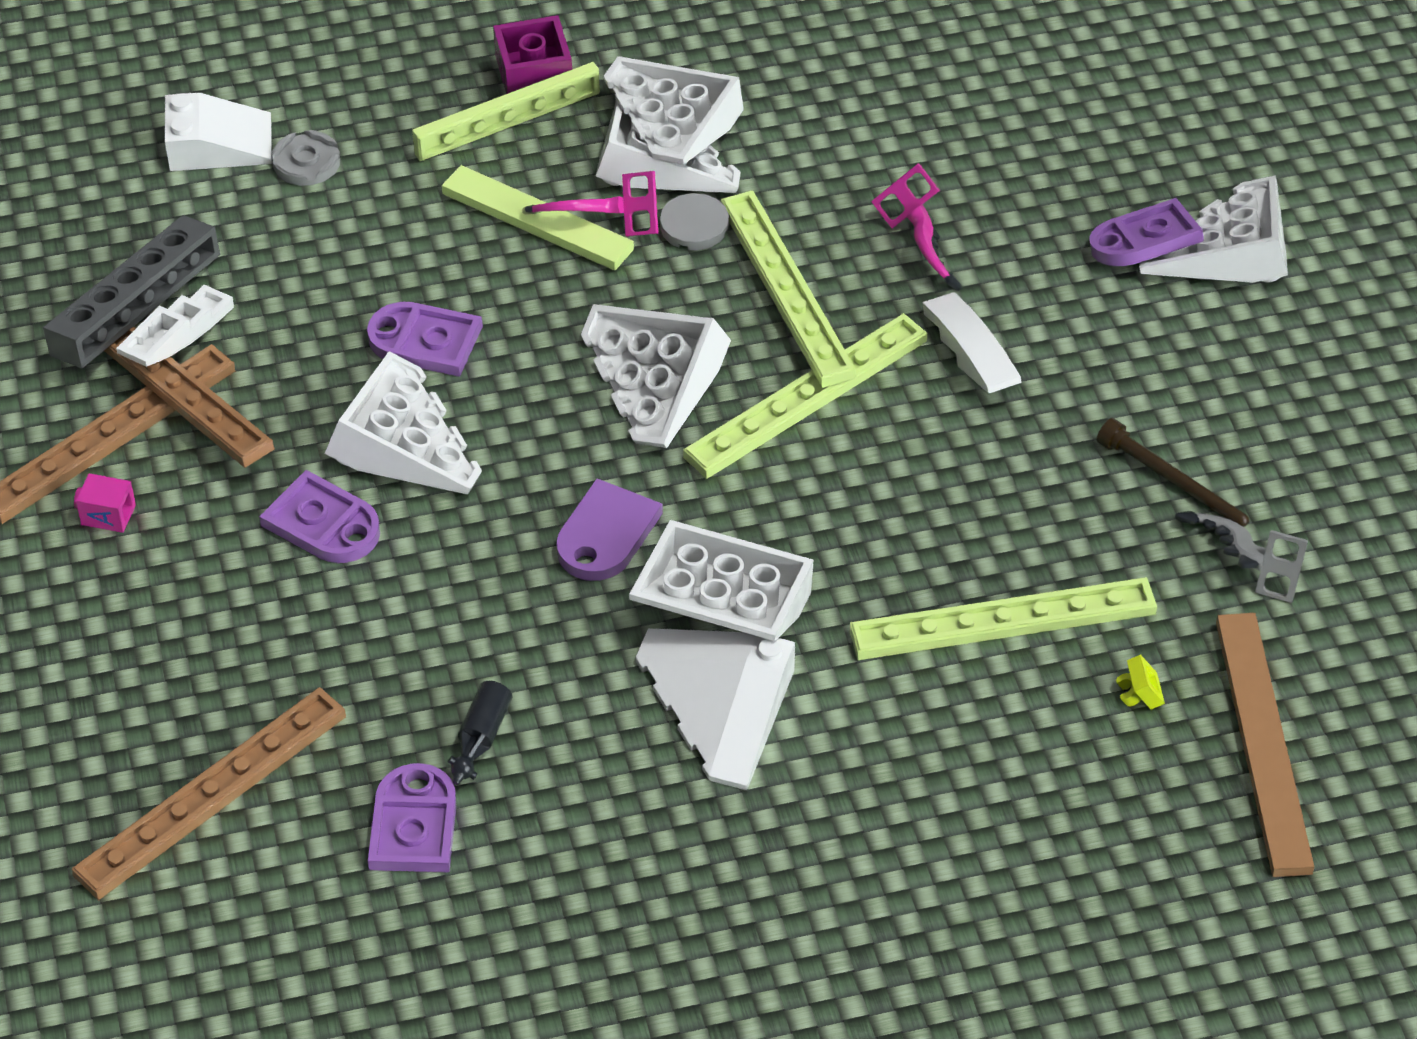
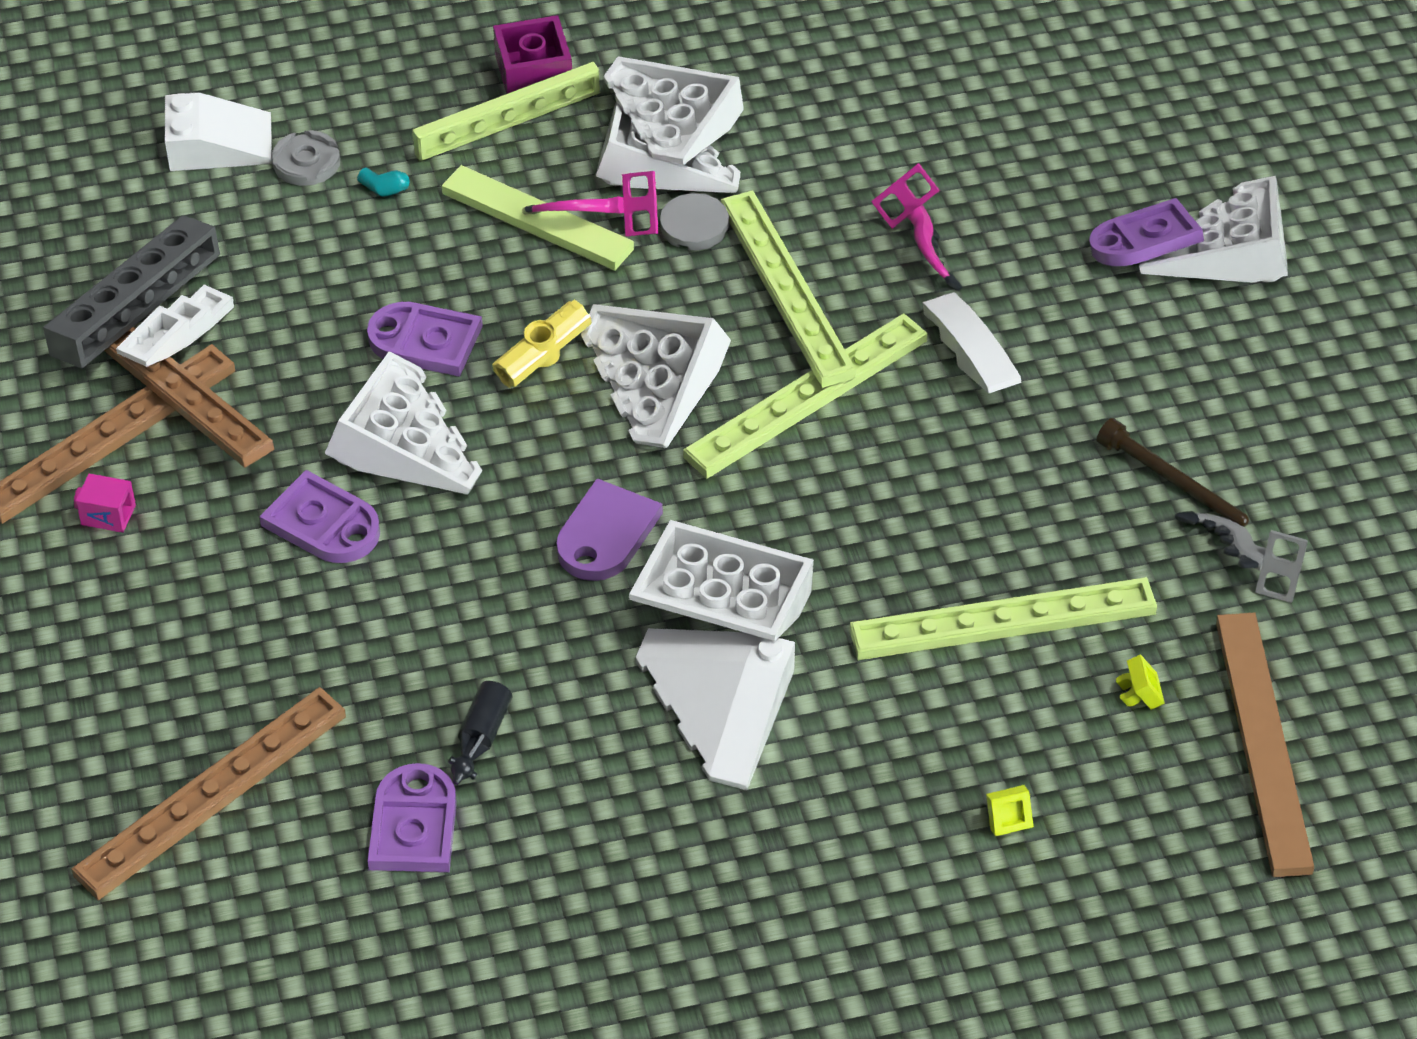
(384, 184): none -> teal arm
(541, 343): none -> light yellow piece
(1009, 810): none -> neon yellow tile

